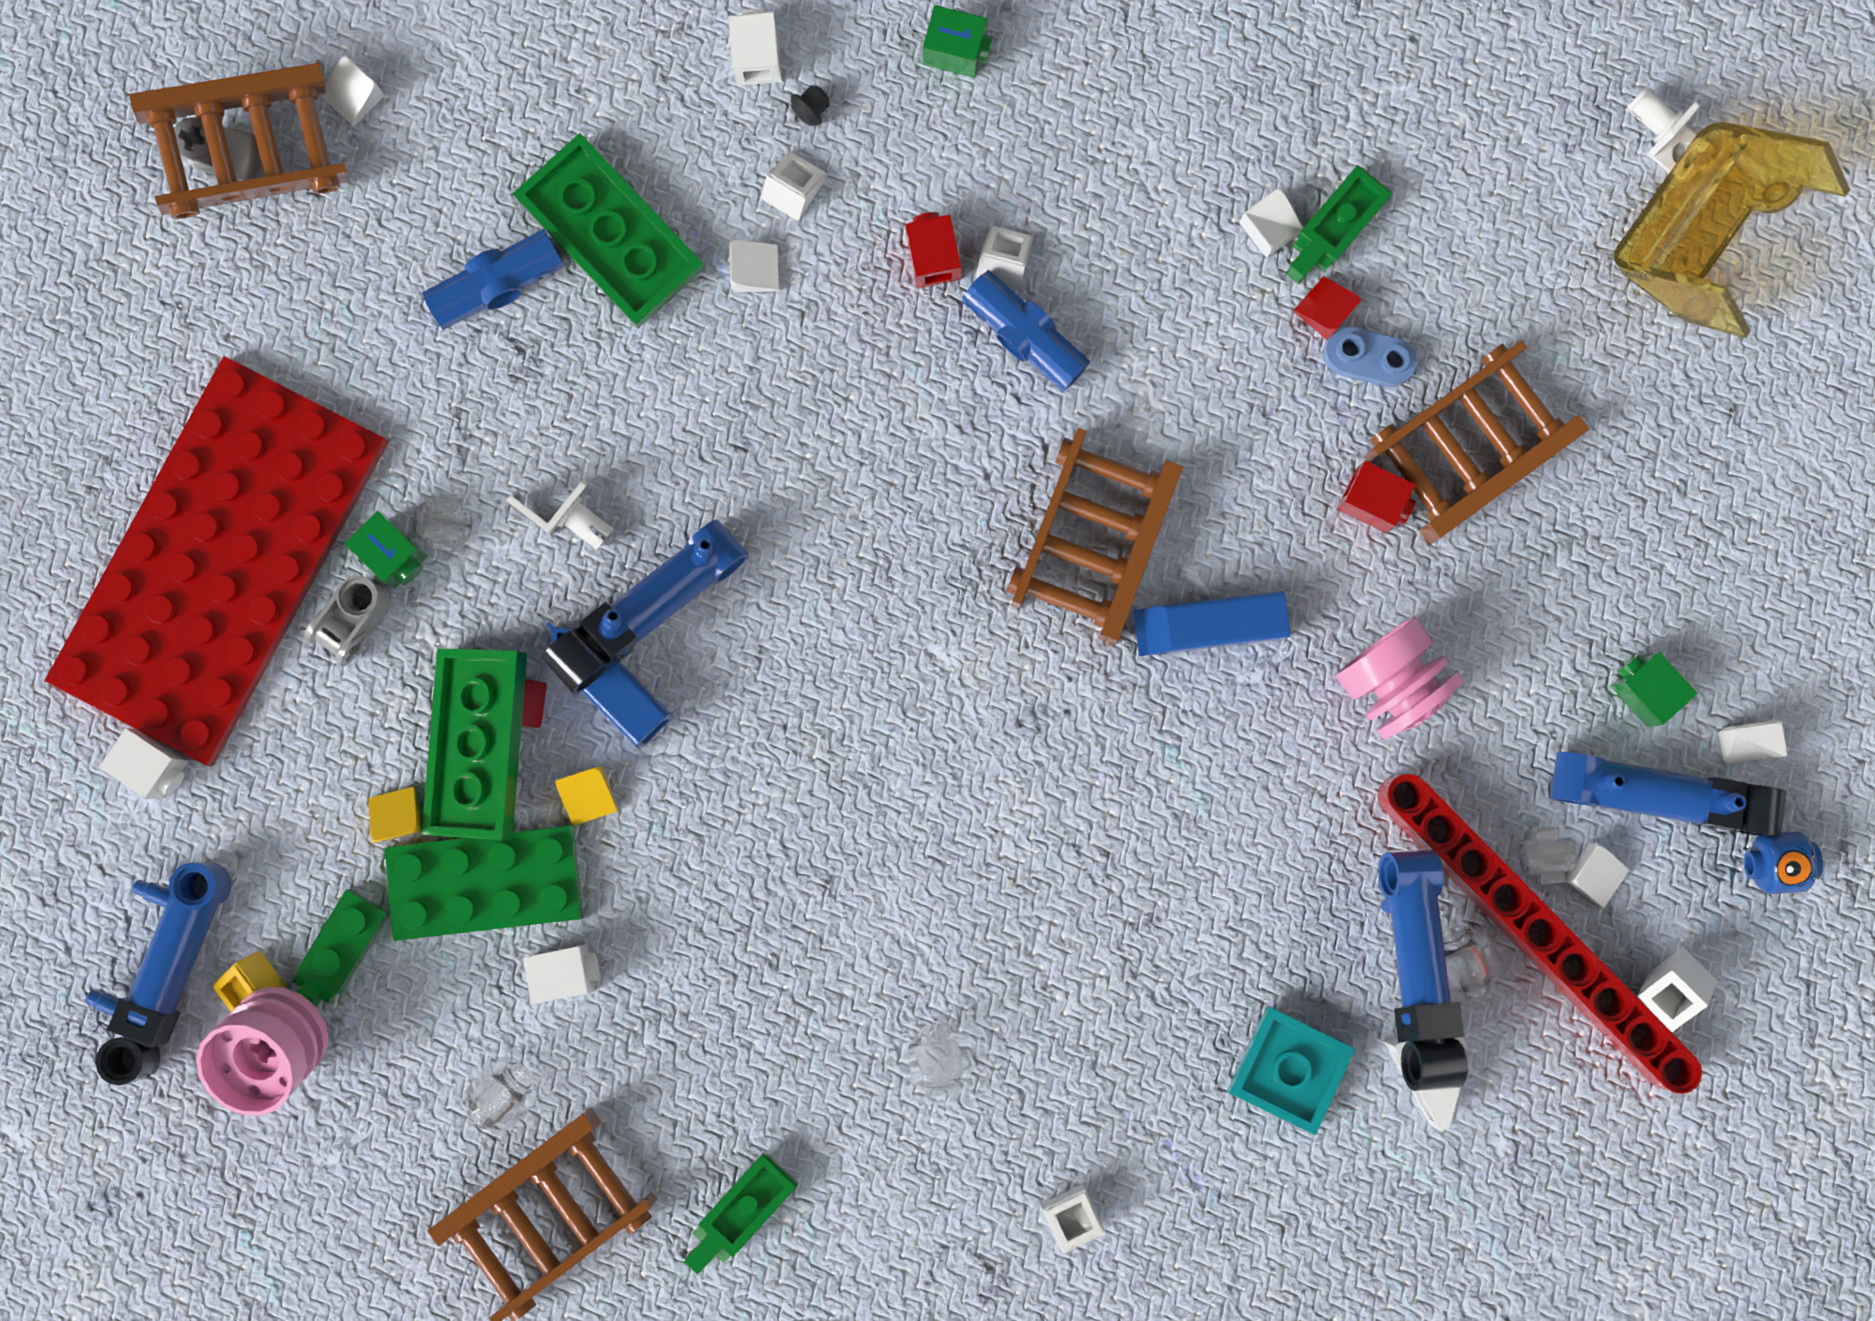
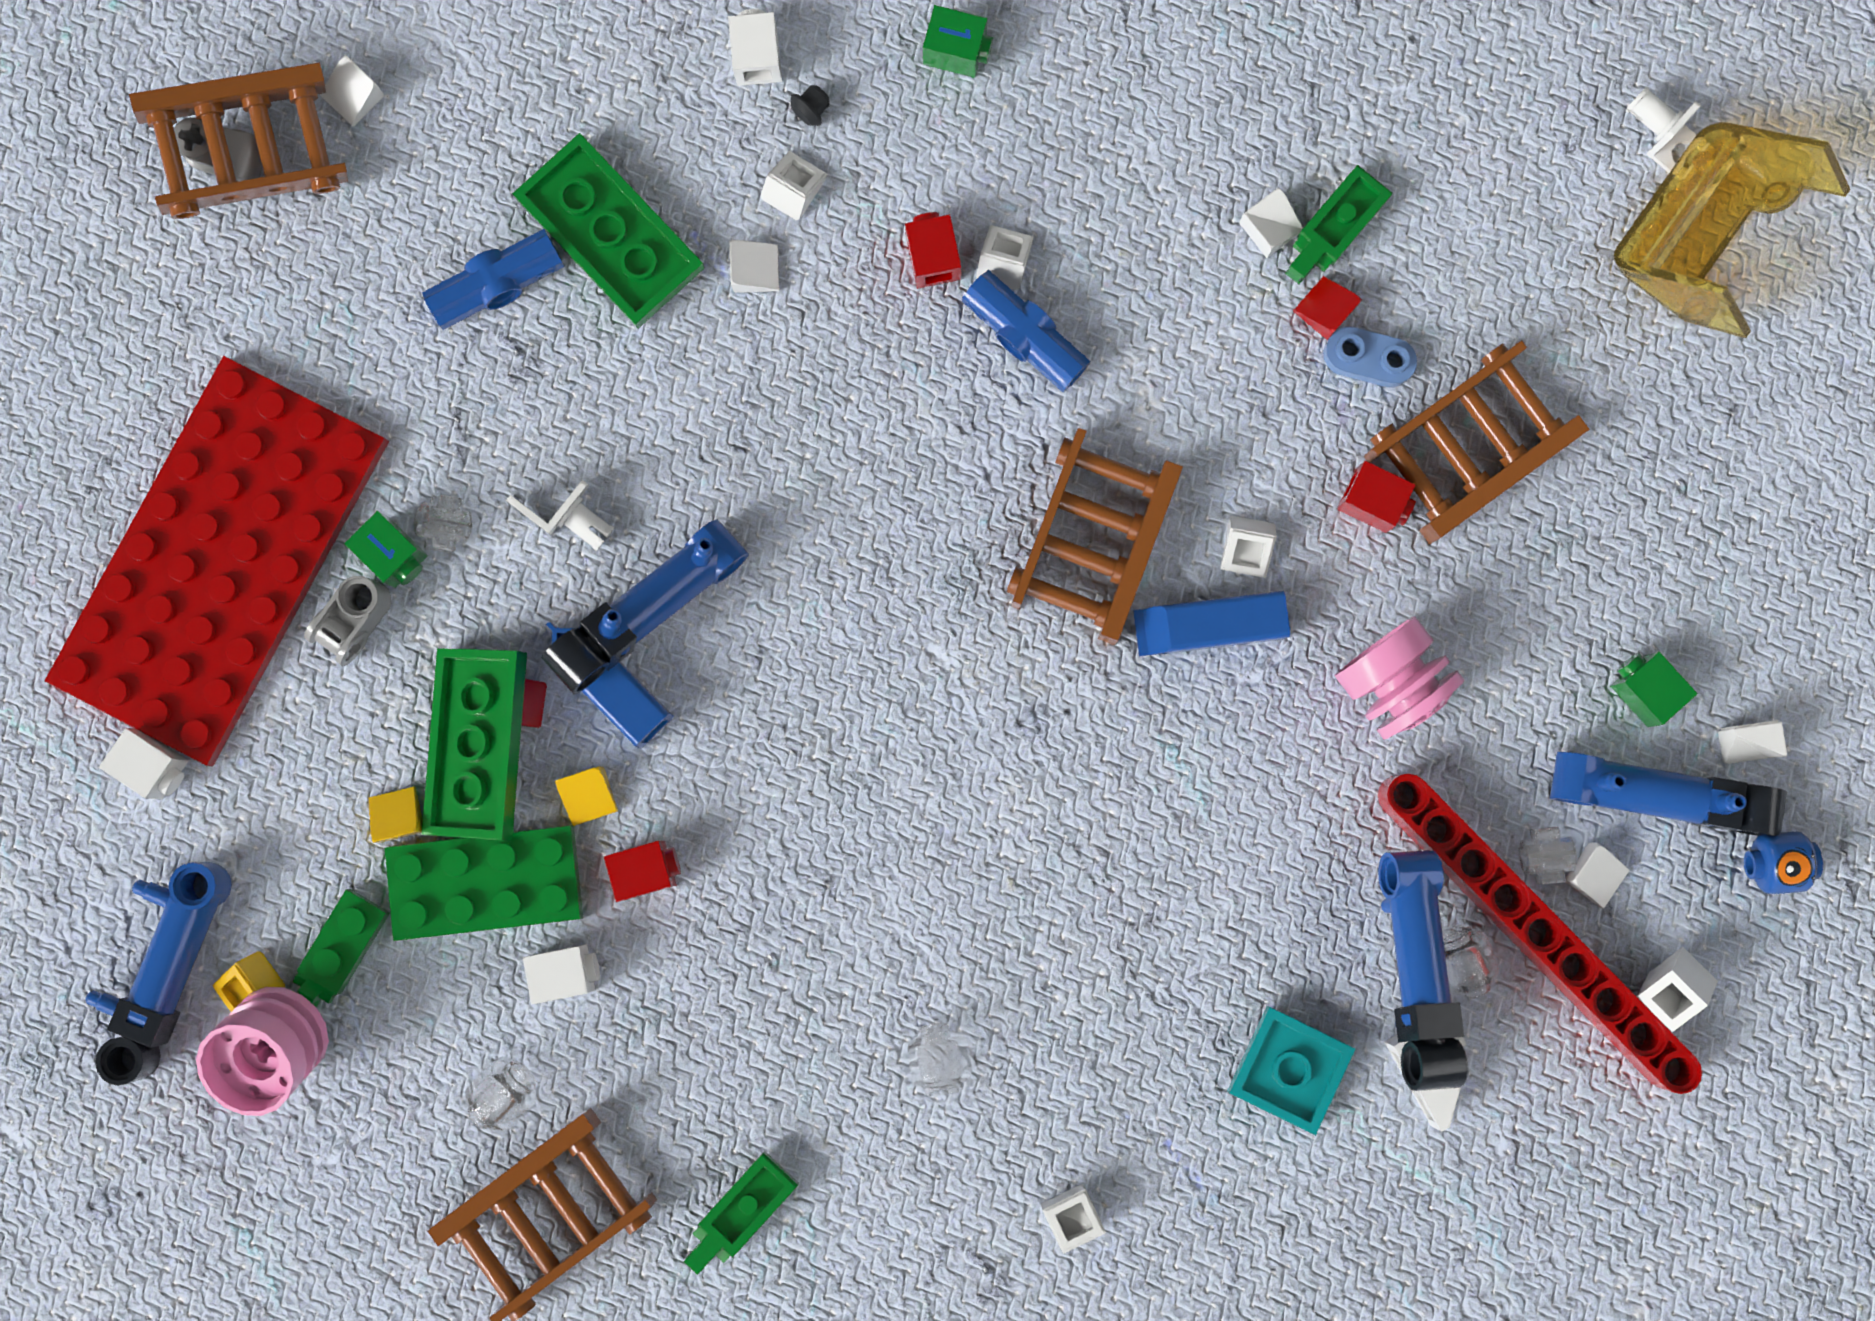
(642, 870): none -> red brick
(1248, 546): none -> white slope

